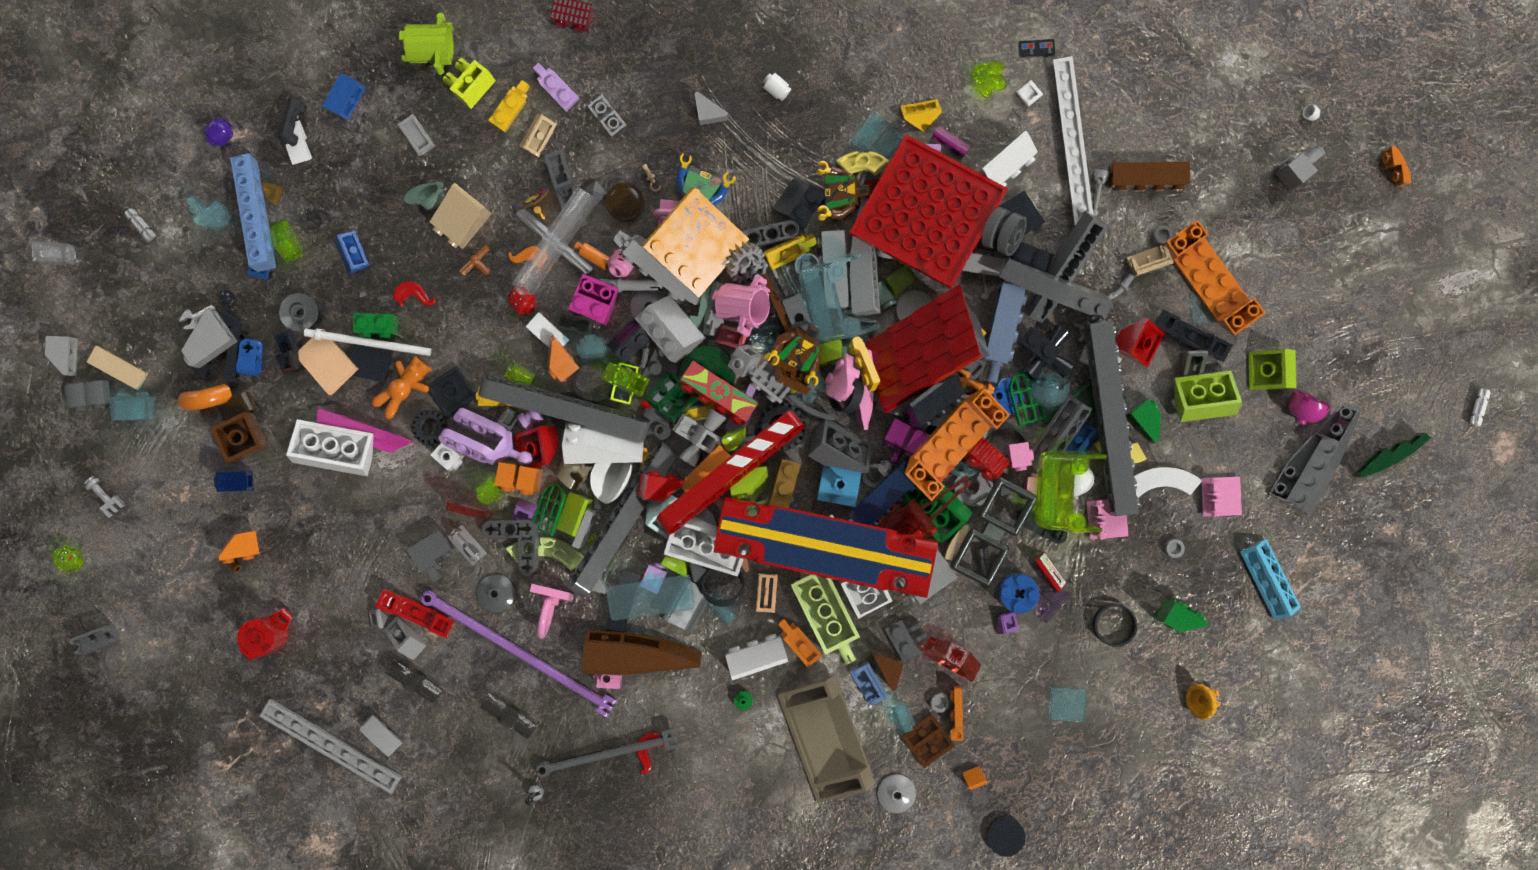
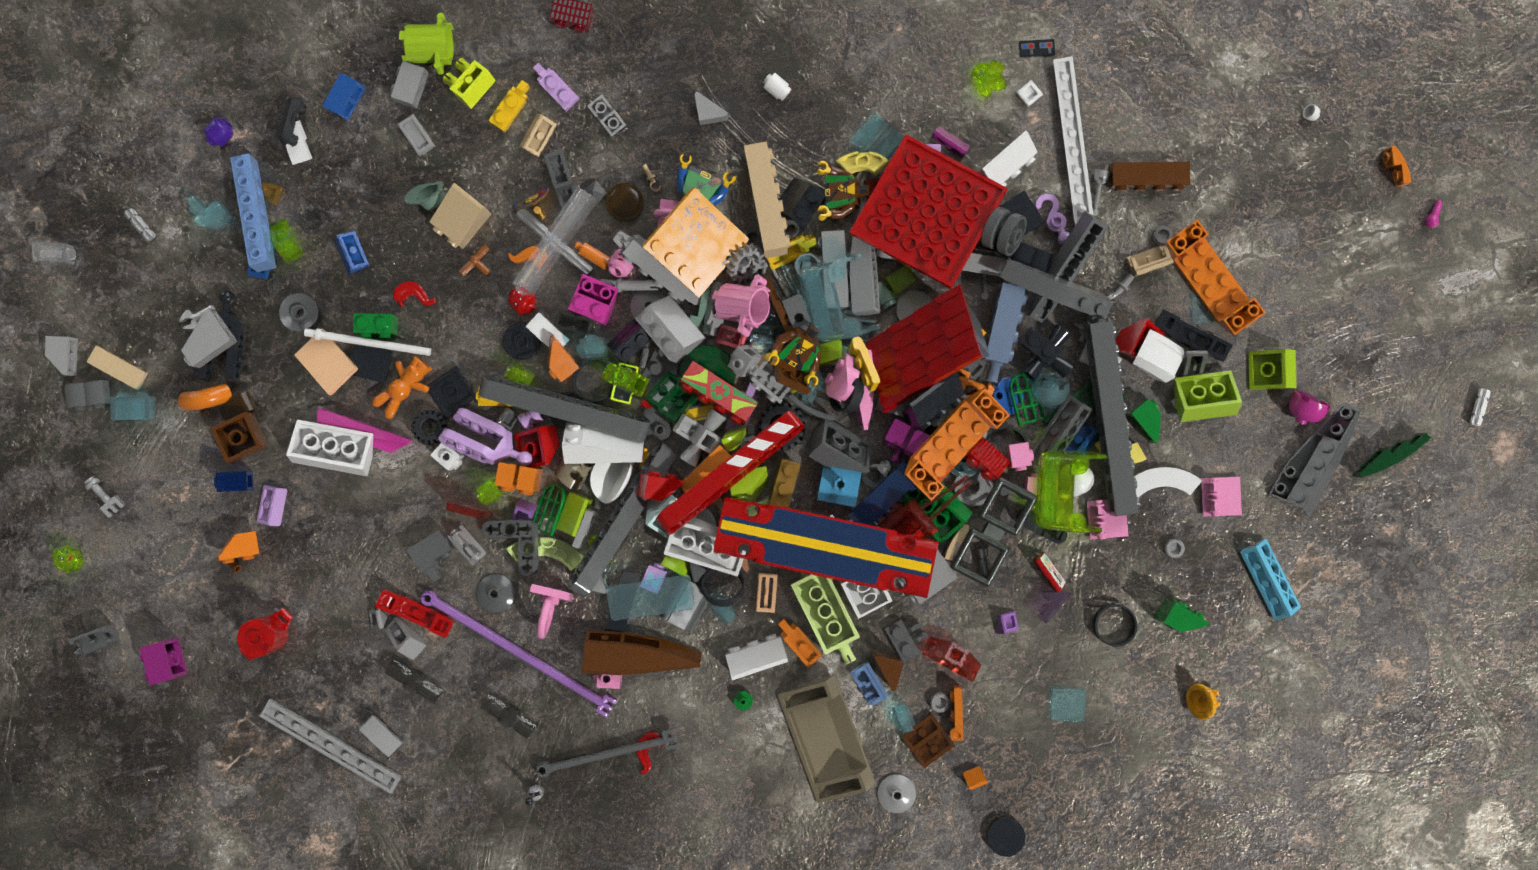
(163, 661): none -> magenta brick
(249, 360): blue piece -> none
(271, 505): none -> lavender slope
(287, 344): black slope -> none
(409, 84): none -> light grey brick
(520, 342): none -> black tile
(766, 199): none -> tan brick
(921, 113): yellow slope -> none
(1028, 597): blue brick -> none
(1055, 221): none -> lavender piece
(1159, 357): none -> white slope
(1298, 169): light grey brick -> none
(1433, 219): none -> dark pink piece

